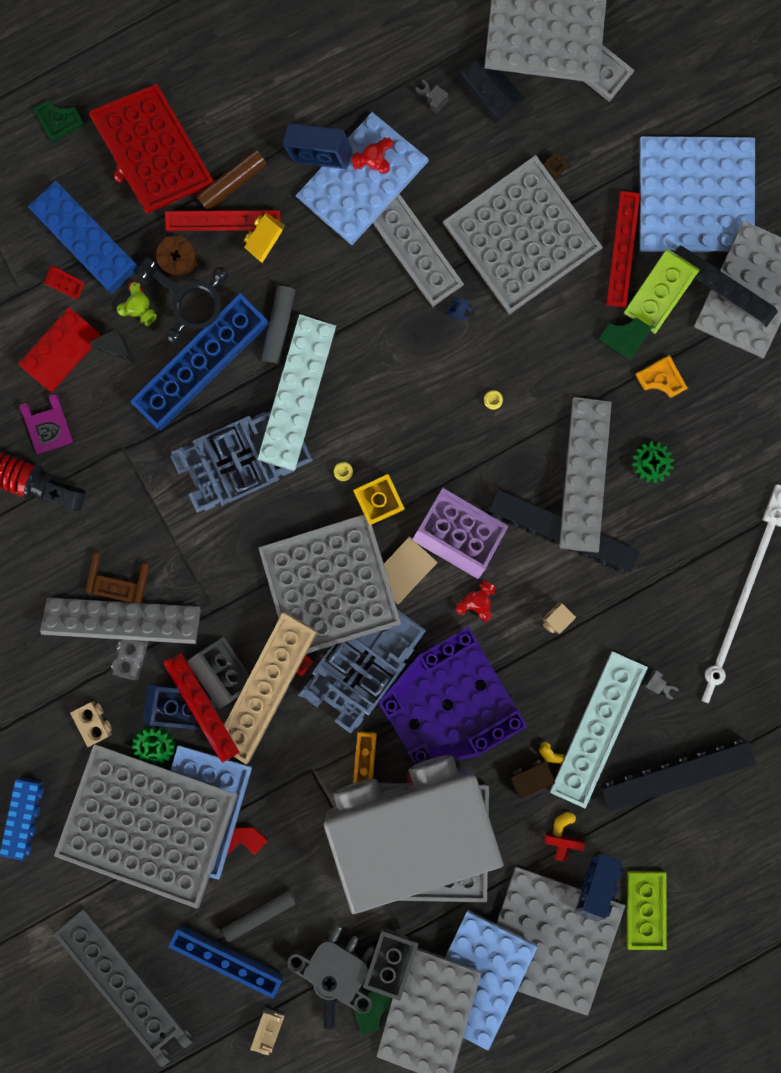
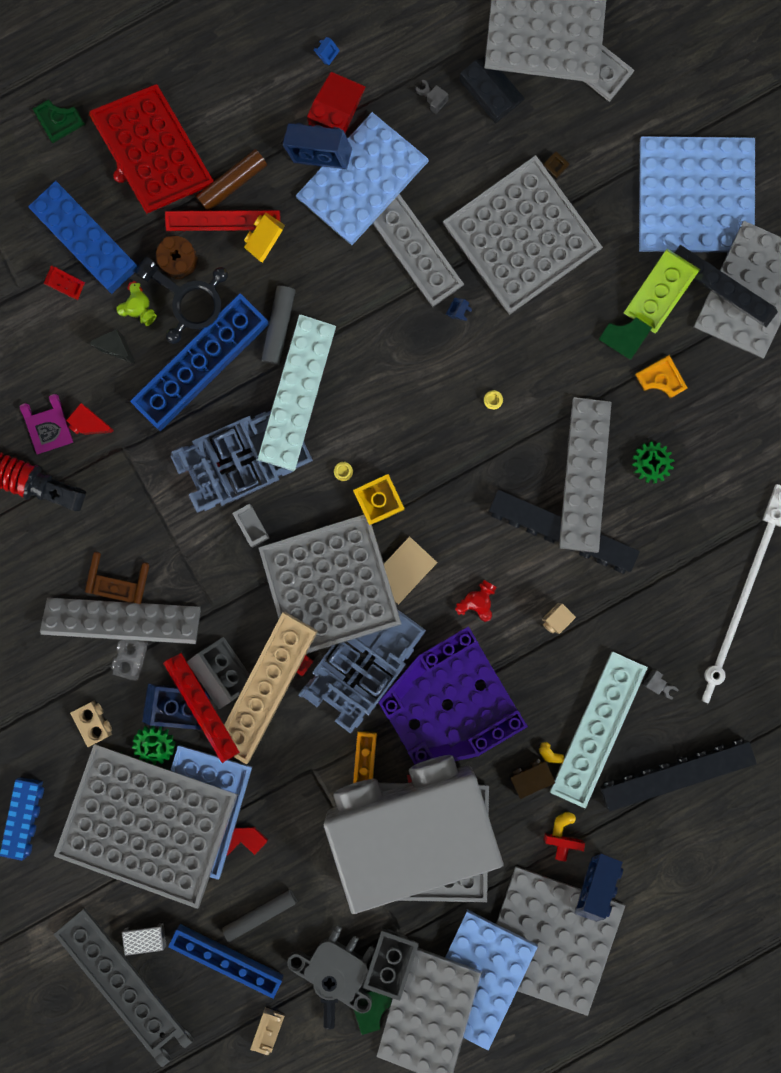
(59, 350): red slope -> none
(87, 422): none -> red slope
(144, 940): none -> light grey panel
(250, 525): none -> light grey panel
(327, 50): none -> blue tile
(335, 103): none -> red slope
(374, 156): red animal -> none
(460, 533): lavender slope -> none
(623, 249): red plate -> none
(646, 910): lime tile -> none

